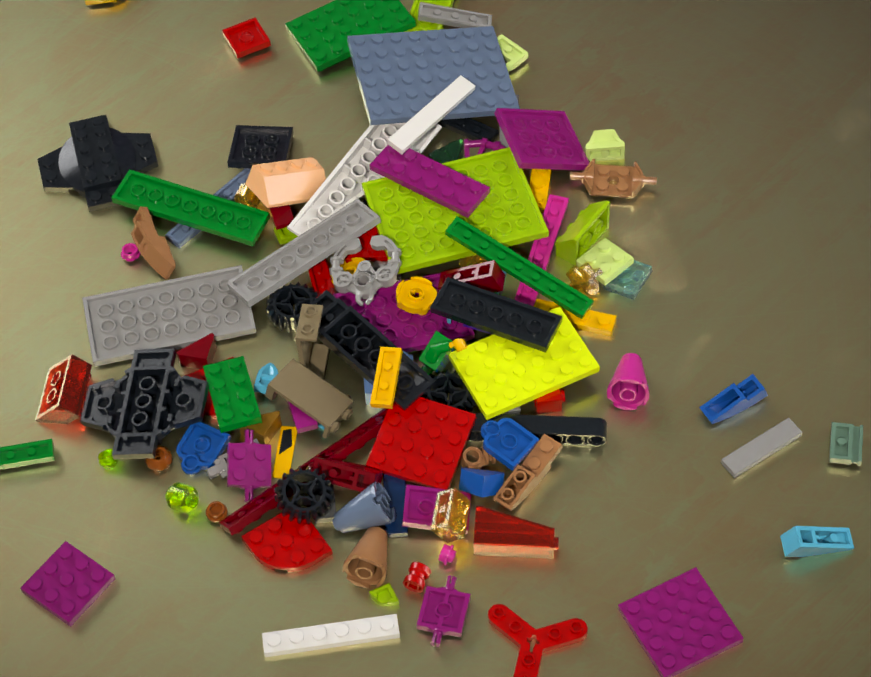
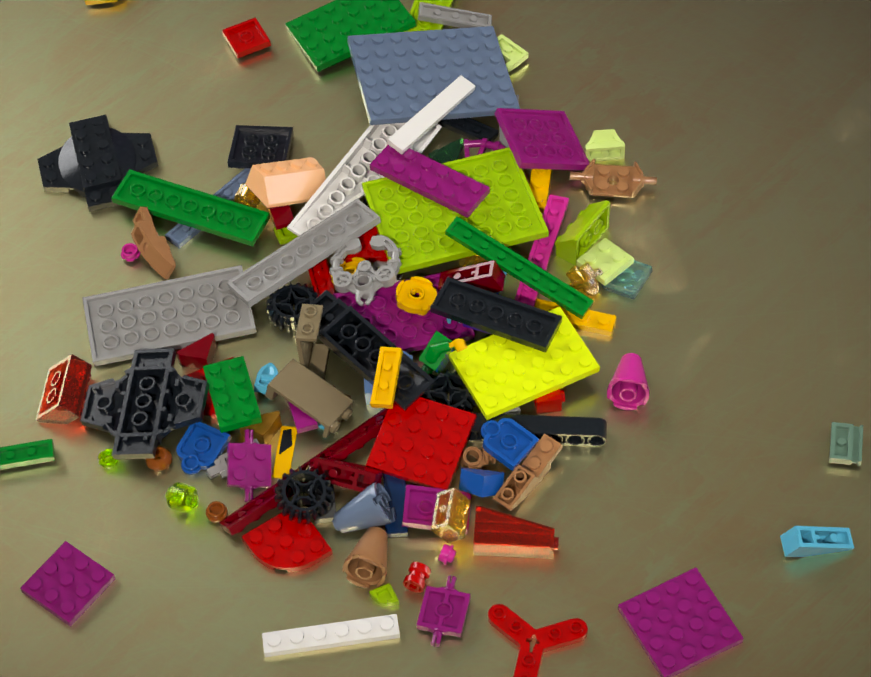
(734, 400): blue slope -> none
(761, 447): light grey tile -> none

